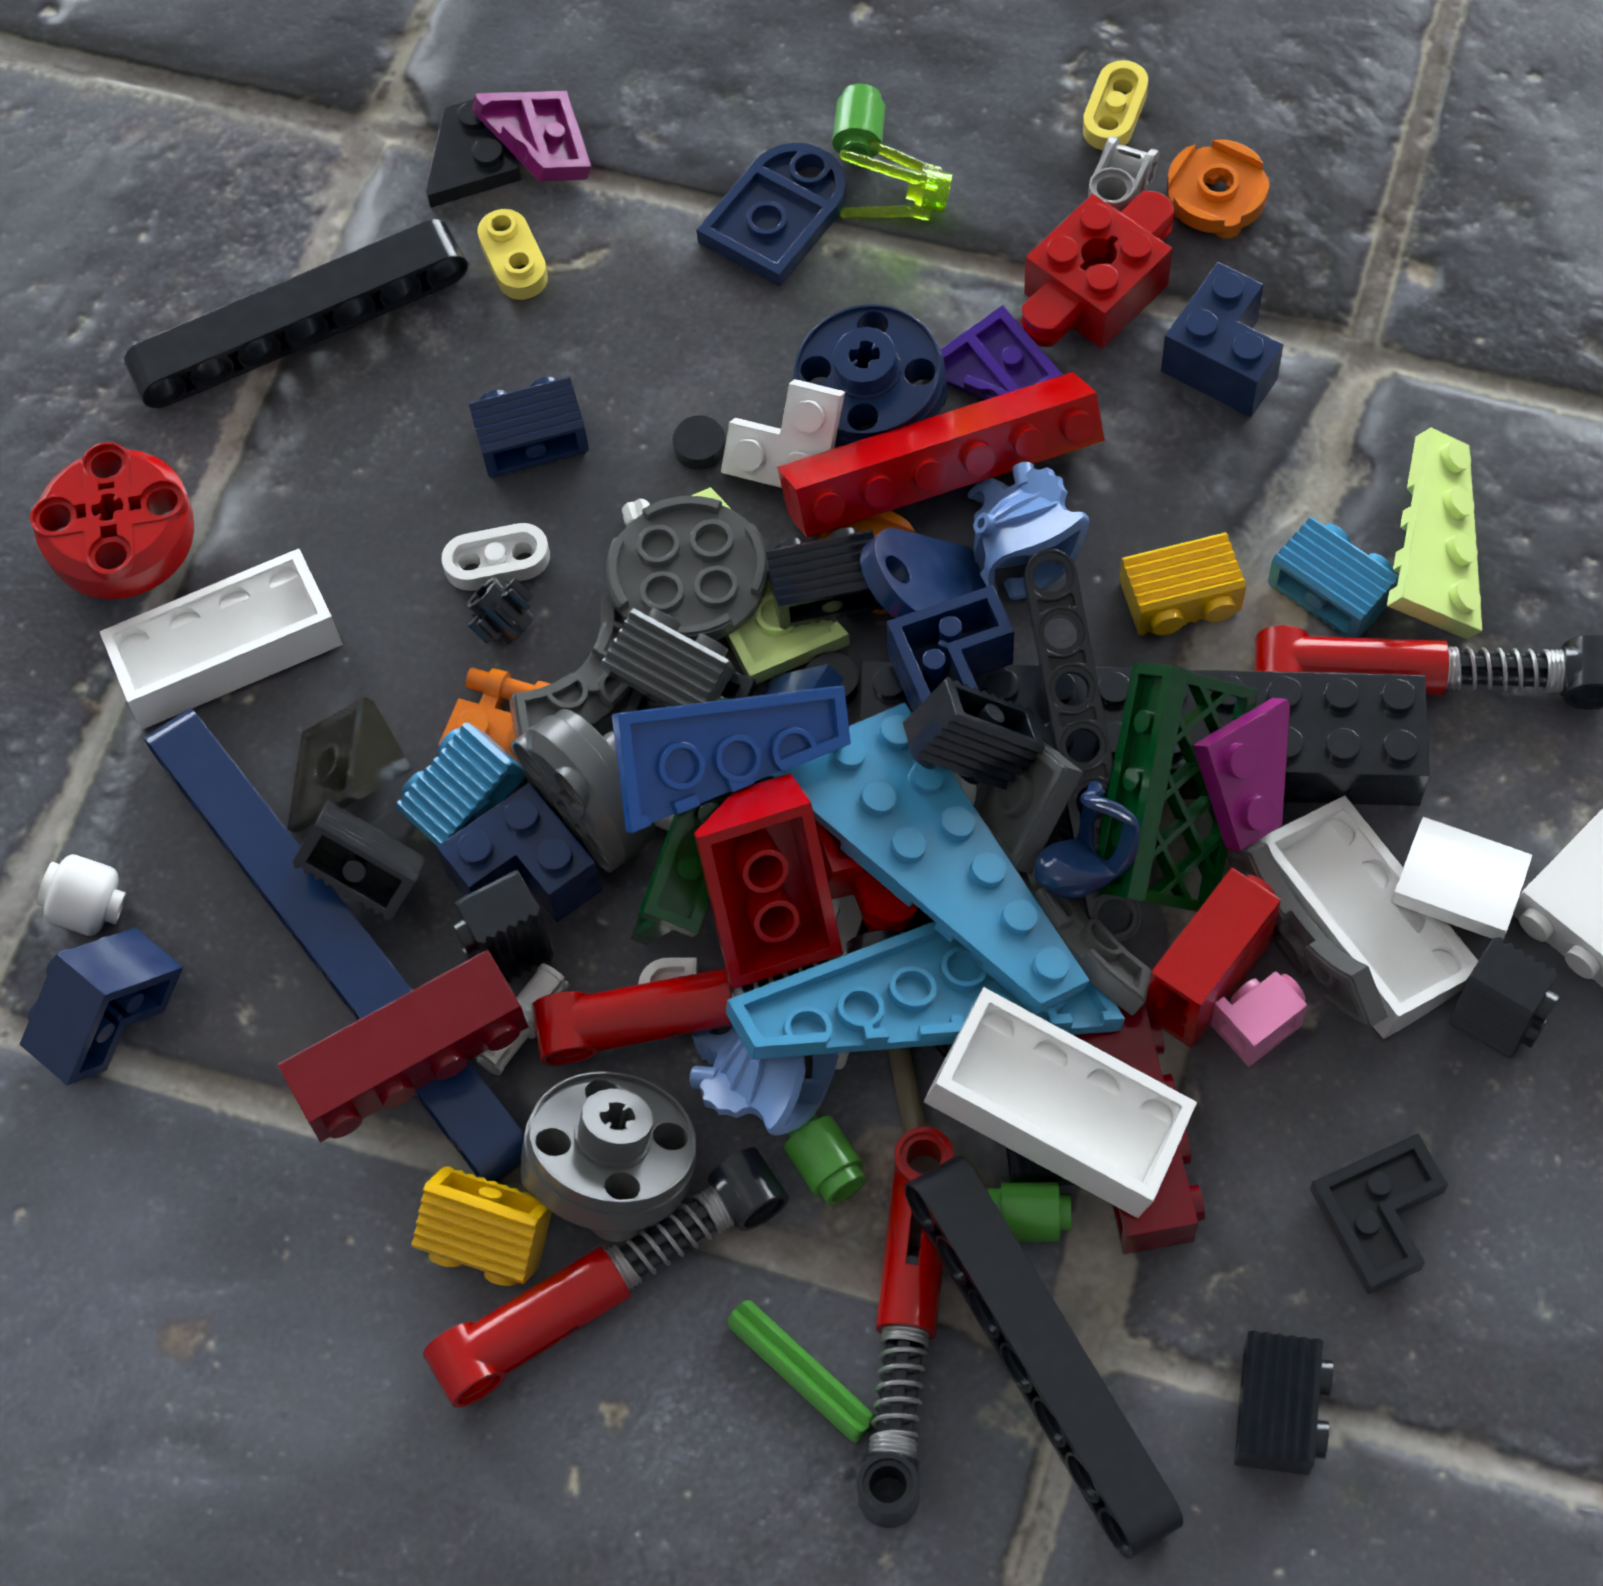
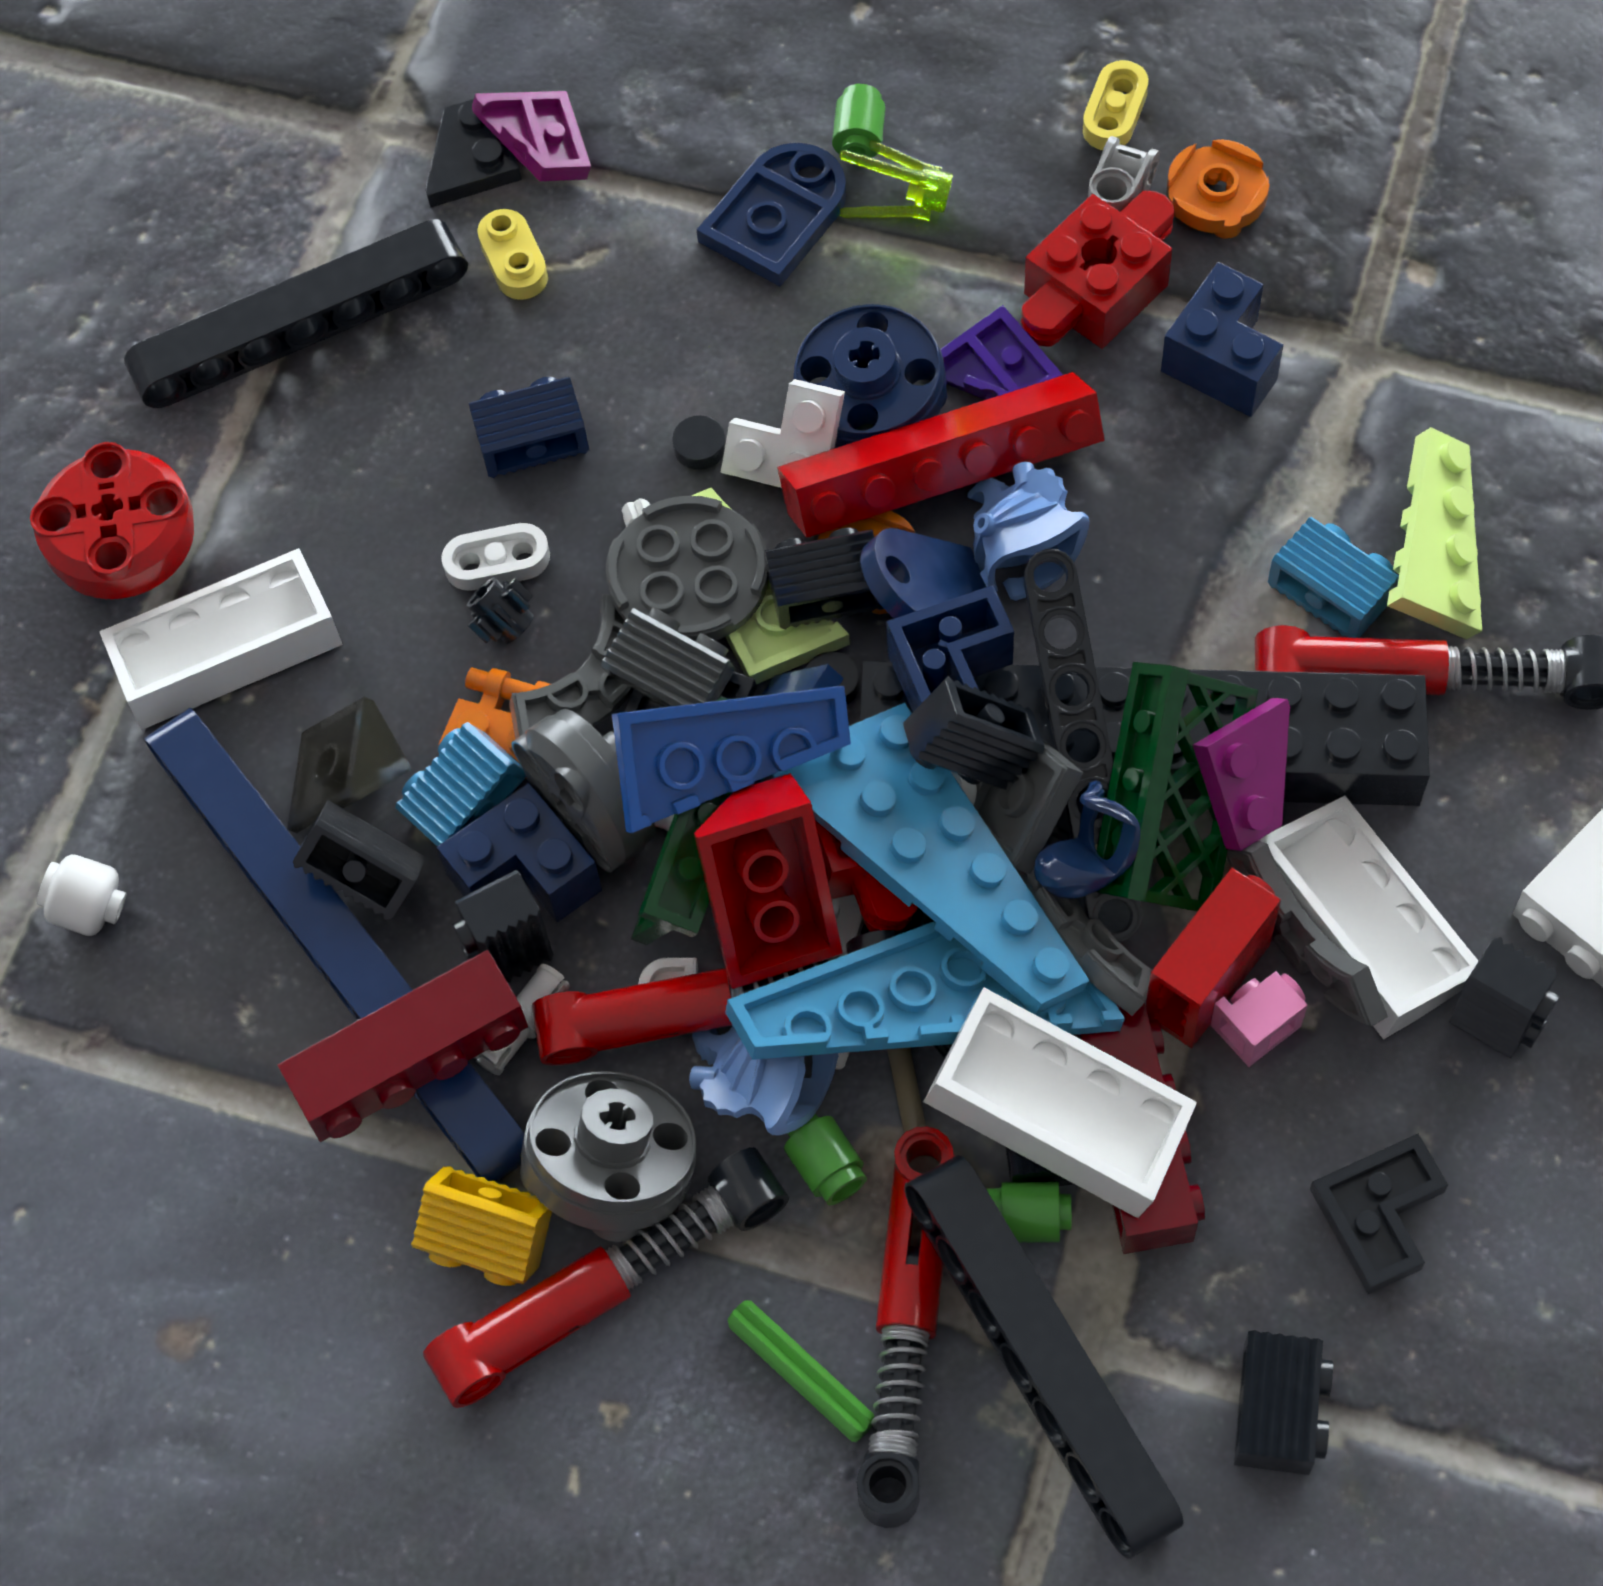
(92, 999): dark blue brick -> none
(1182, 584): yellow brick -> none
(1462, 879): white slope -> none

